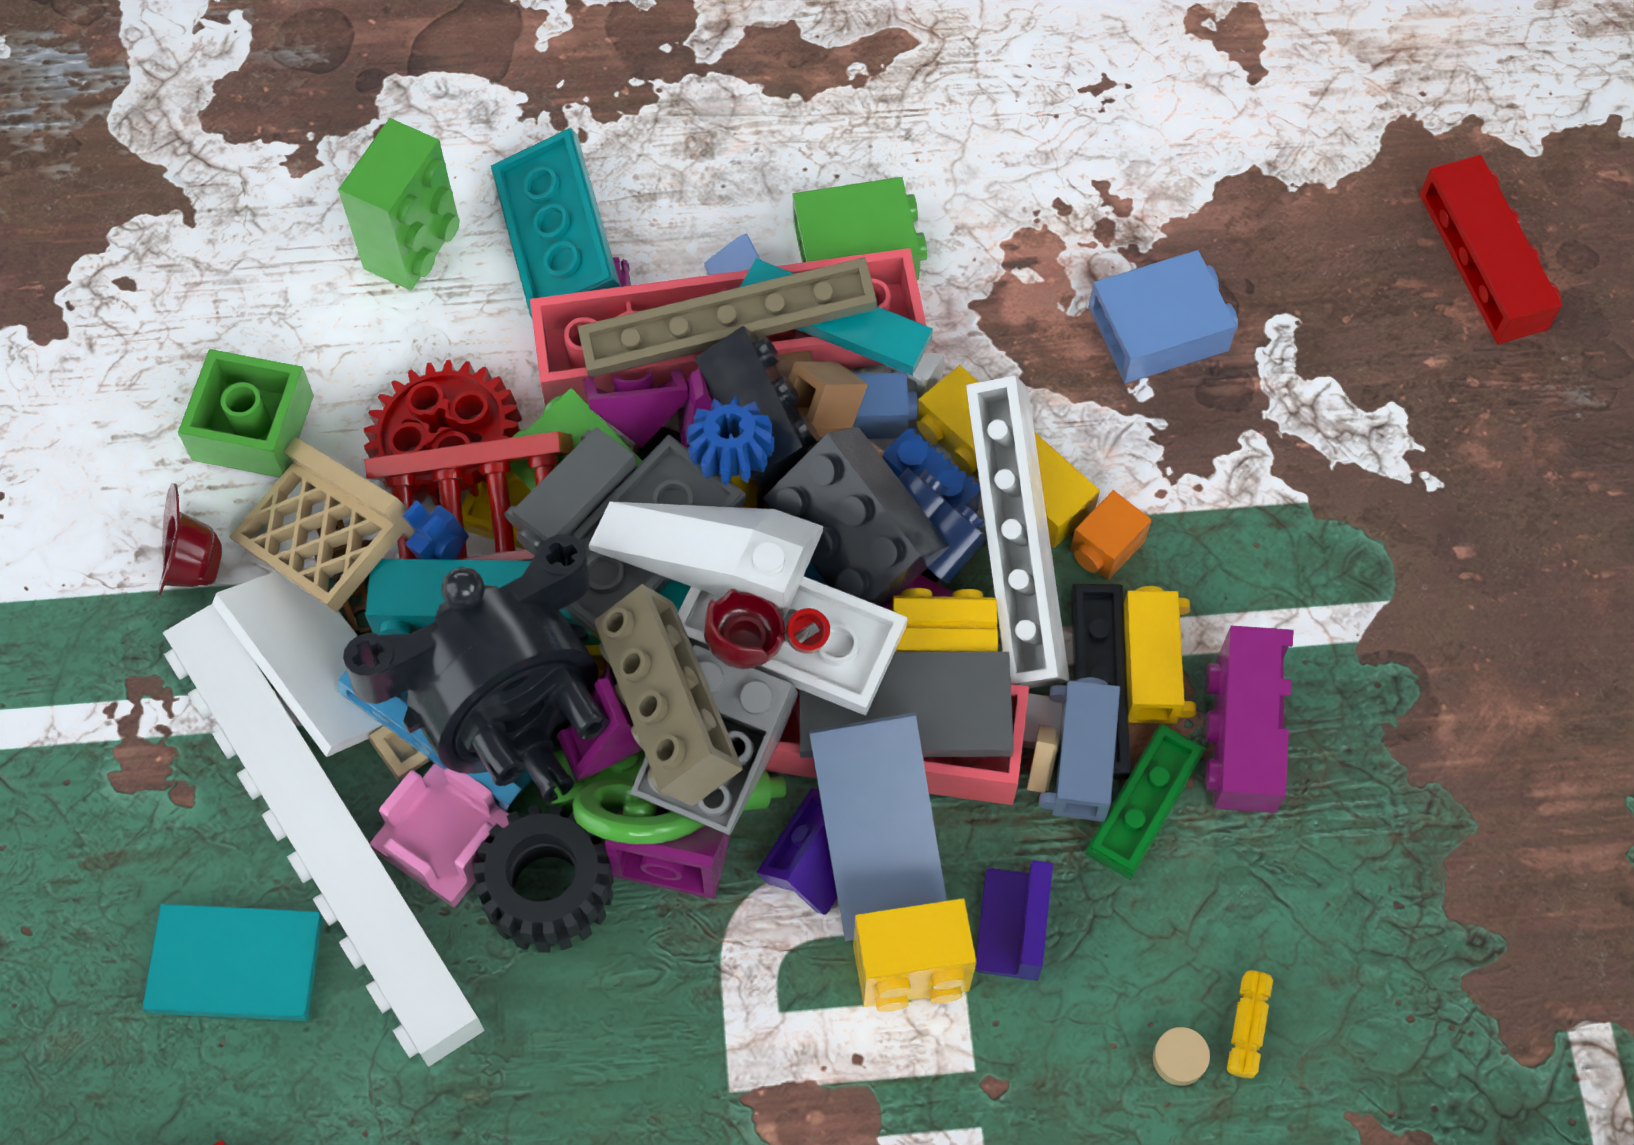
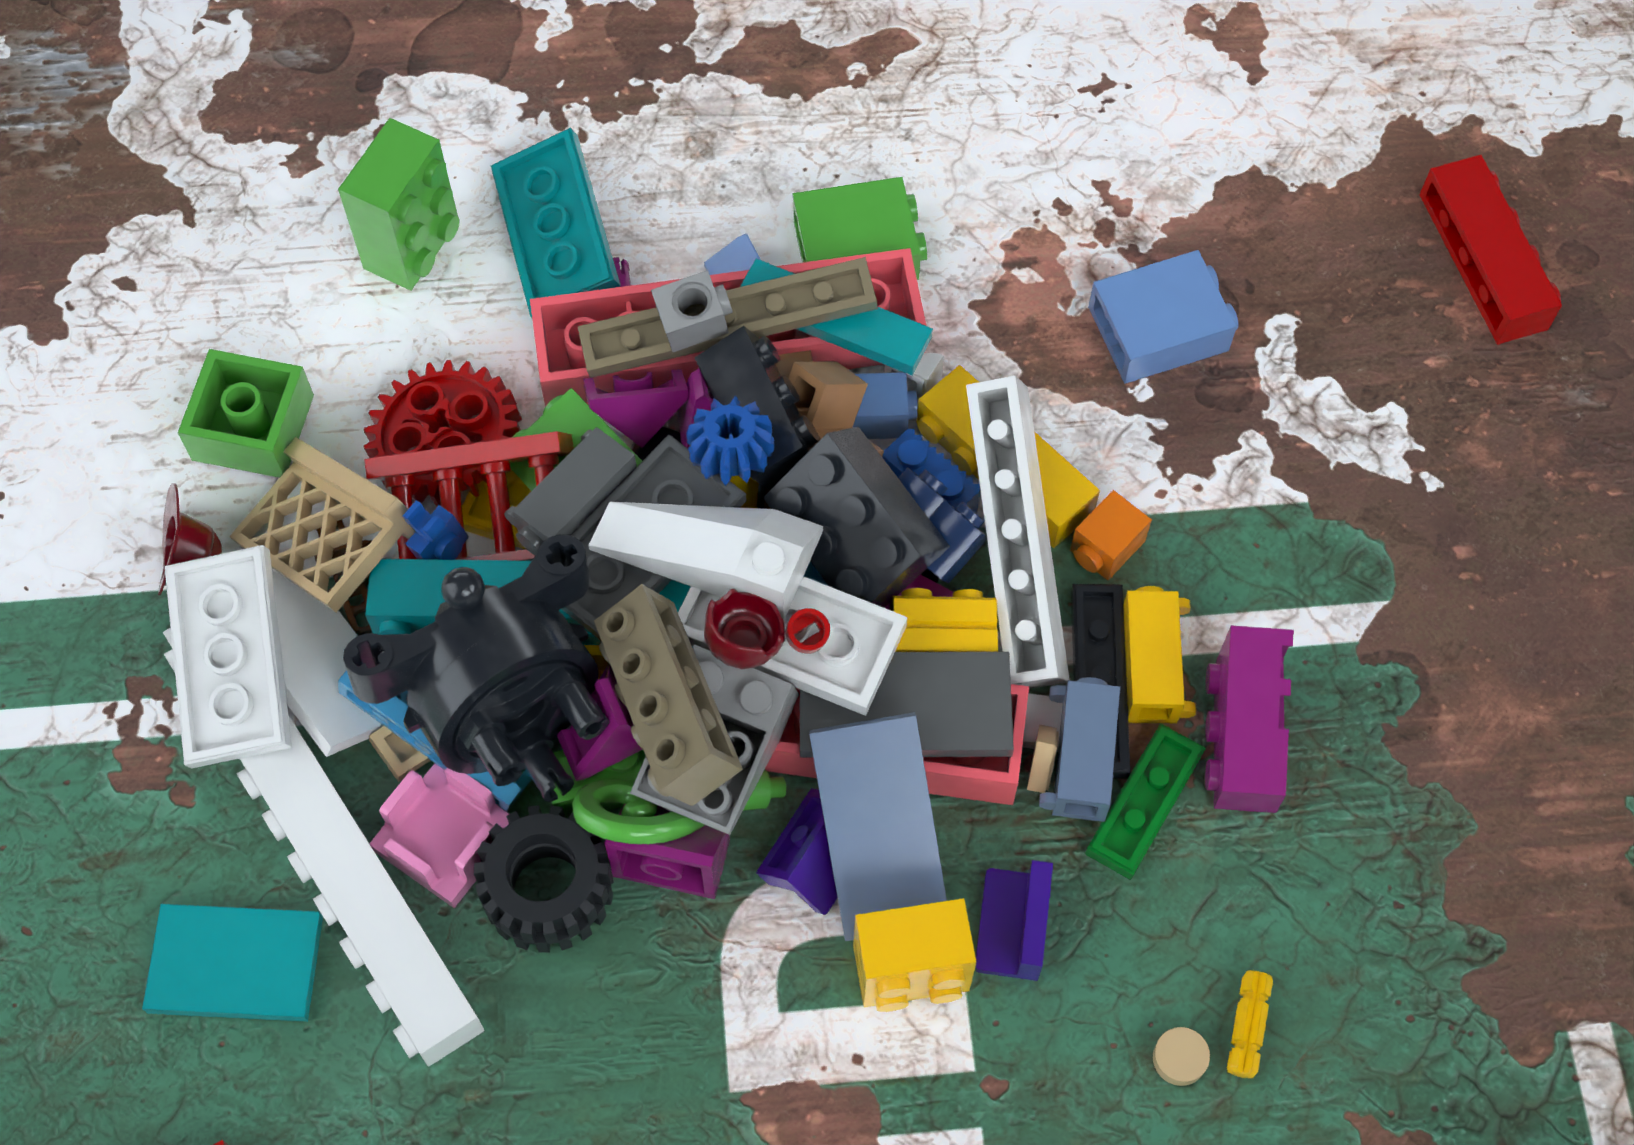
(227, 657): none -> white tile
(677, 296): none -> light grey brick

